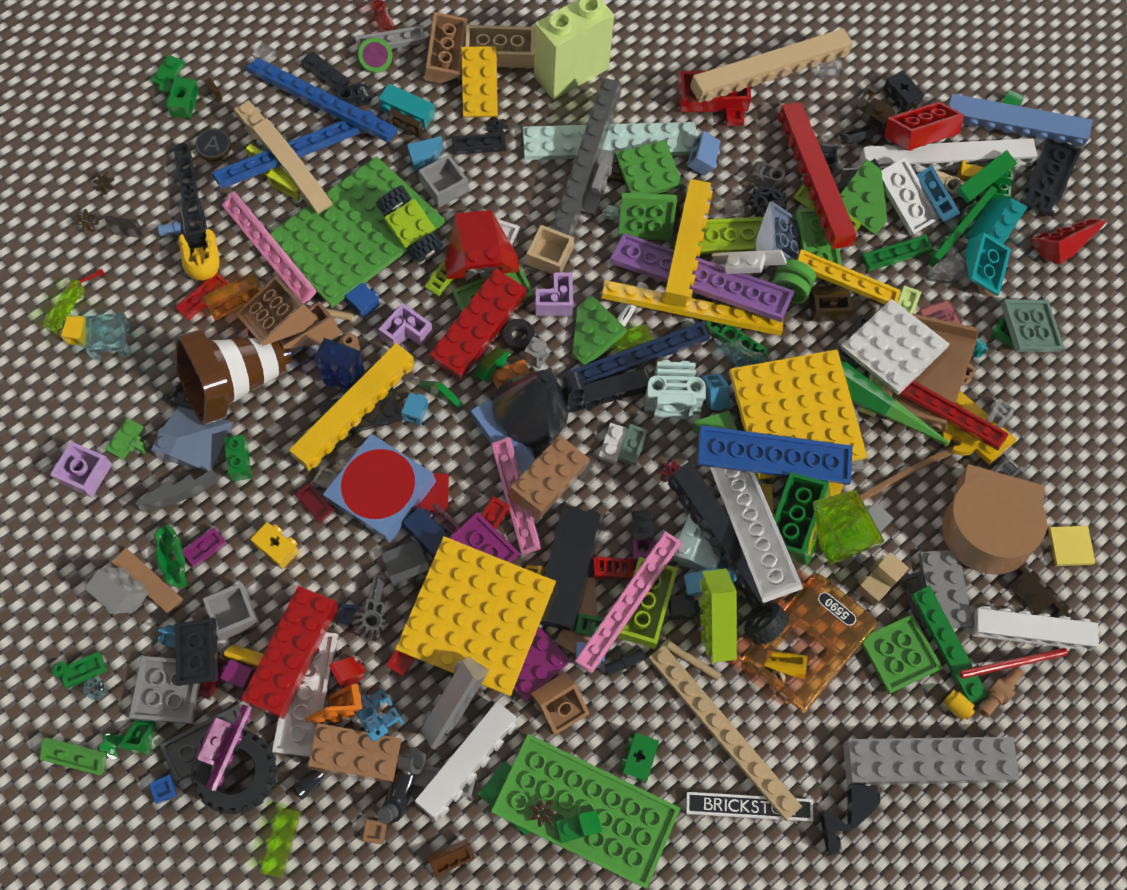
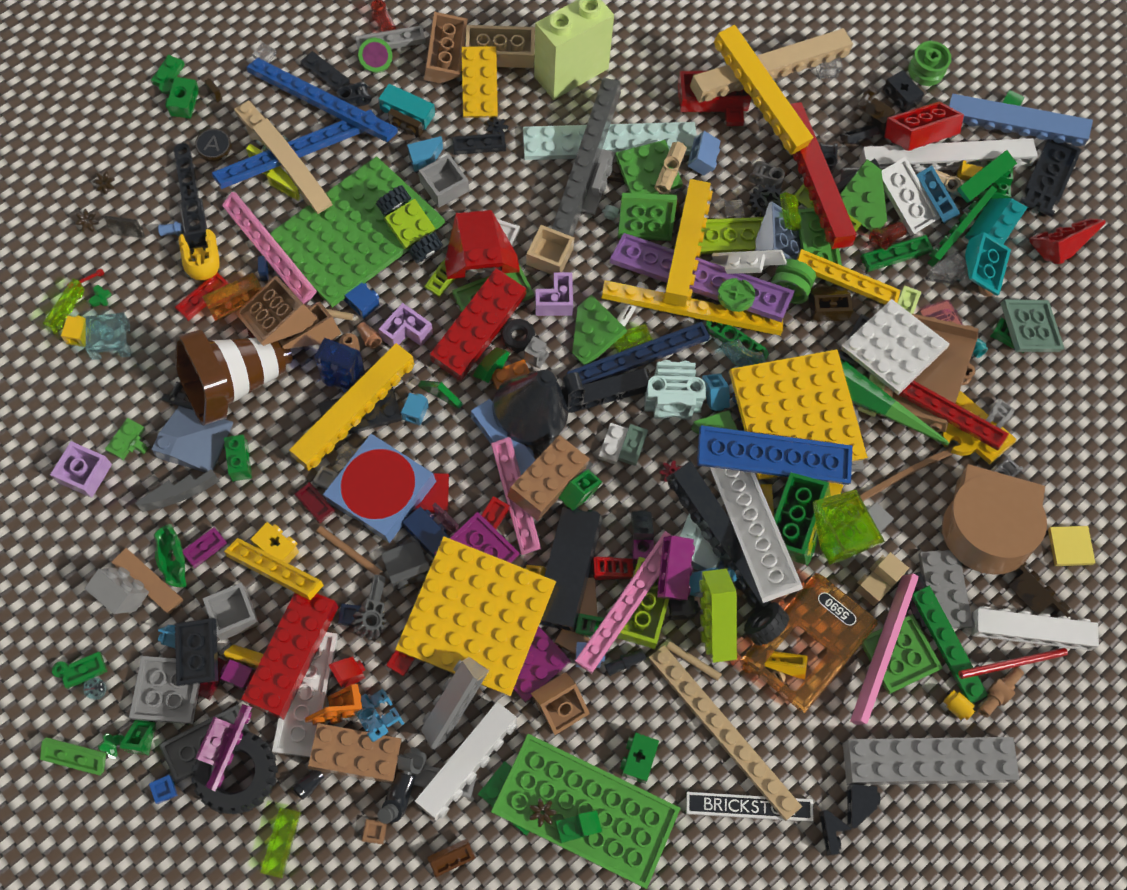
(100, 296): none -> green piece
(263, 268): none -> dark blue tile
(274, 568): none -> yellow plate
(349, 551): none -> medium nougat bar
(369, 335): none -> nougat cone
(580, 489): none -> green brick
(667, 174): none -> tan piece
(675, 568): none -> magenta brick
(736, 294): none -> bright green tile
(762, 89): none -> yellow brick
(790, 211): none -> clear neon green plate
(884, 649): none -> bright pink tile
(886, 236): none -> clear red piece
(929, 63): none -> bright green wheel

